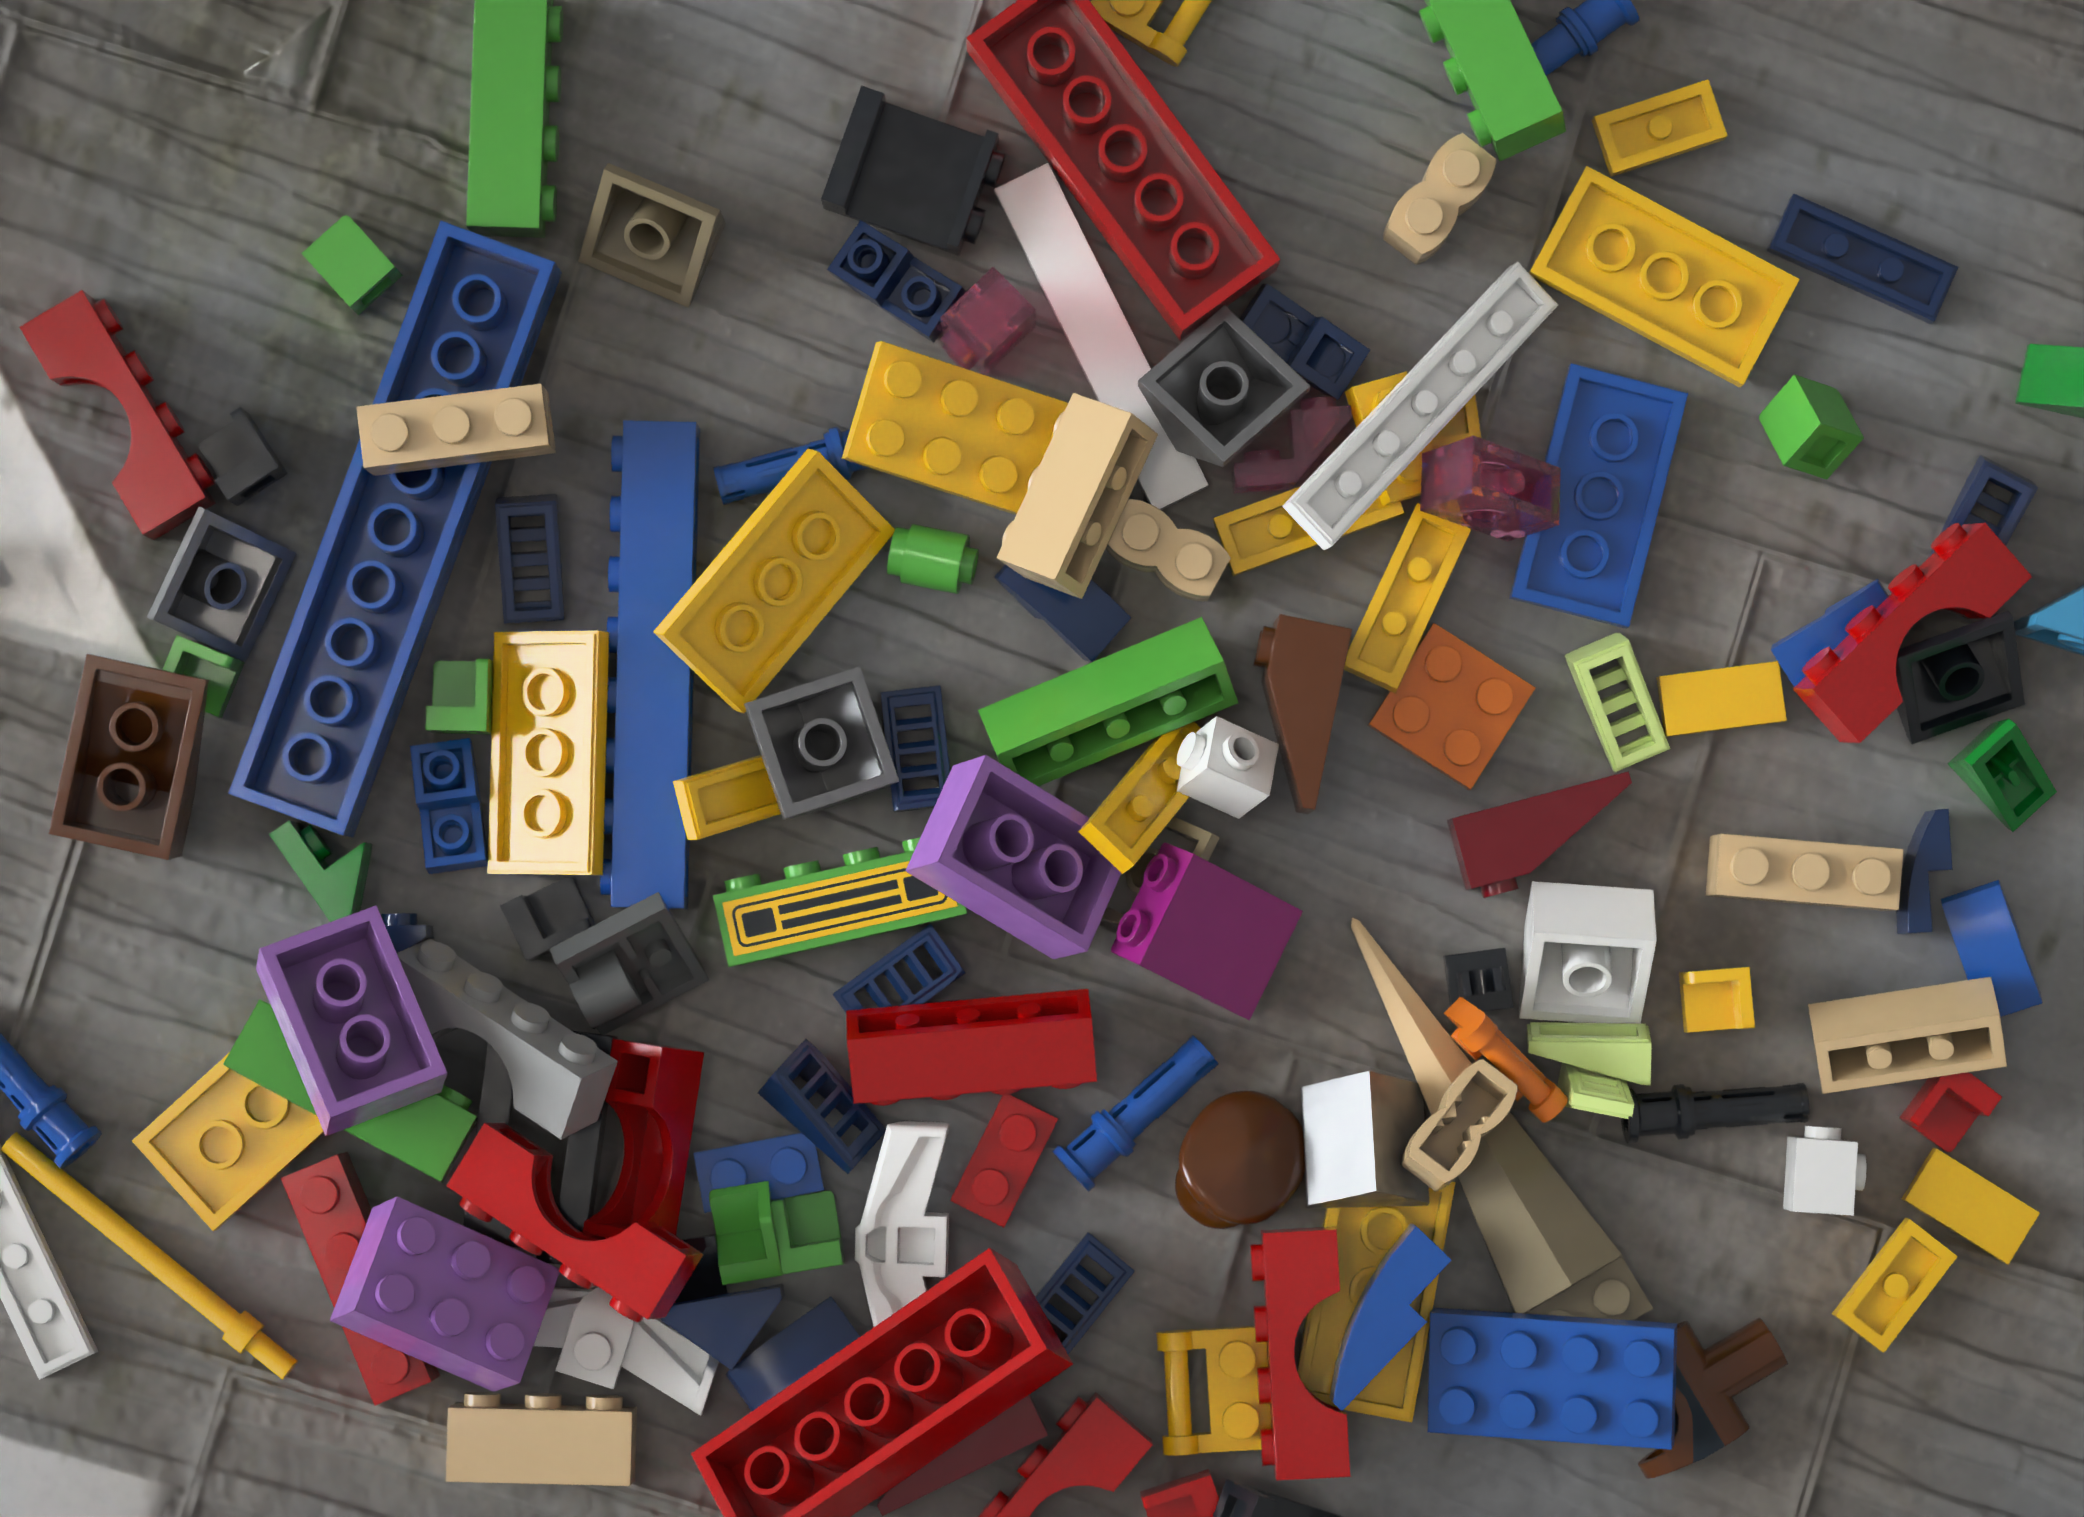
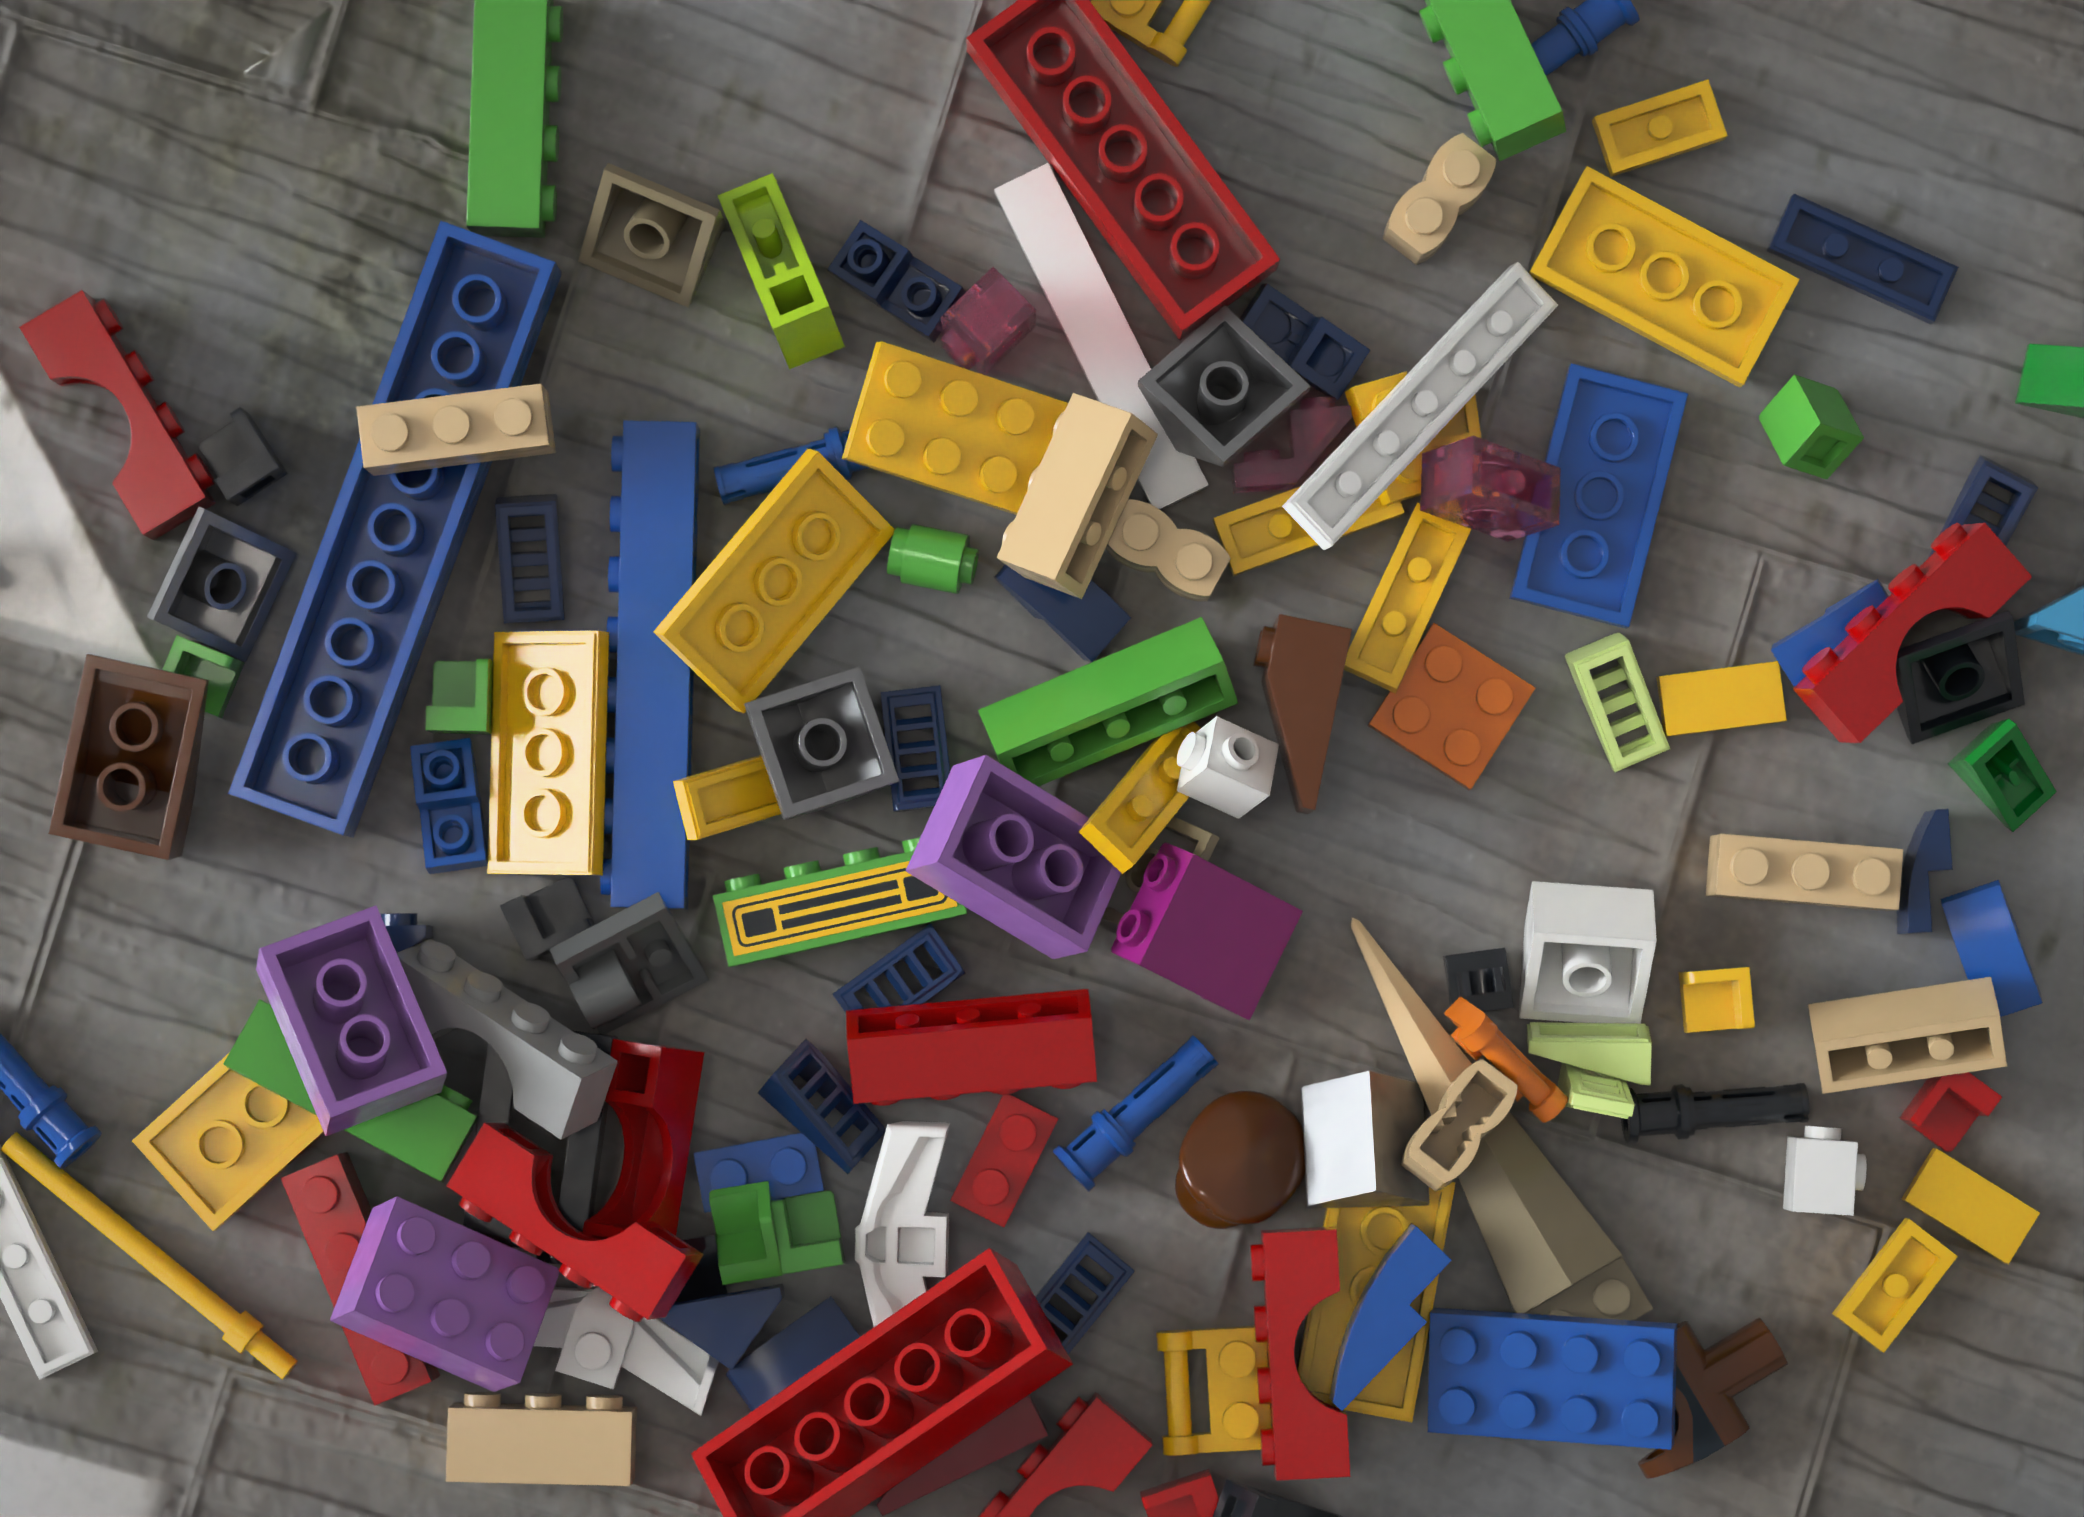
(334, 887): green slope -> none
(352, 264): bright green panel -> none
(781, 271): none -> lime slope
(912, 174): black panel -> none
(1520, 835): dark red slope -> none

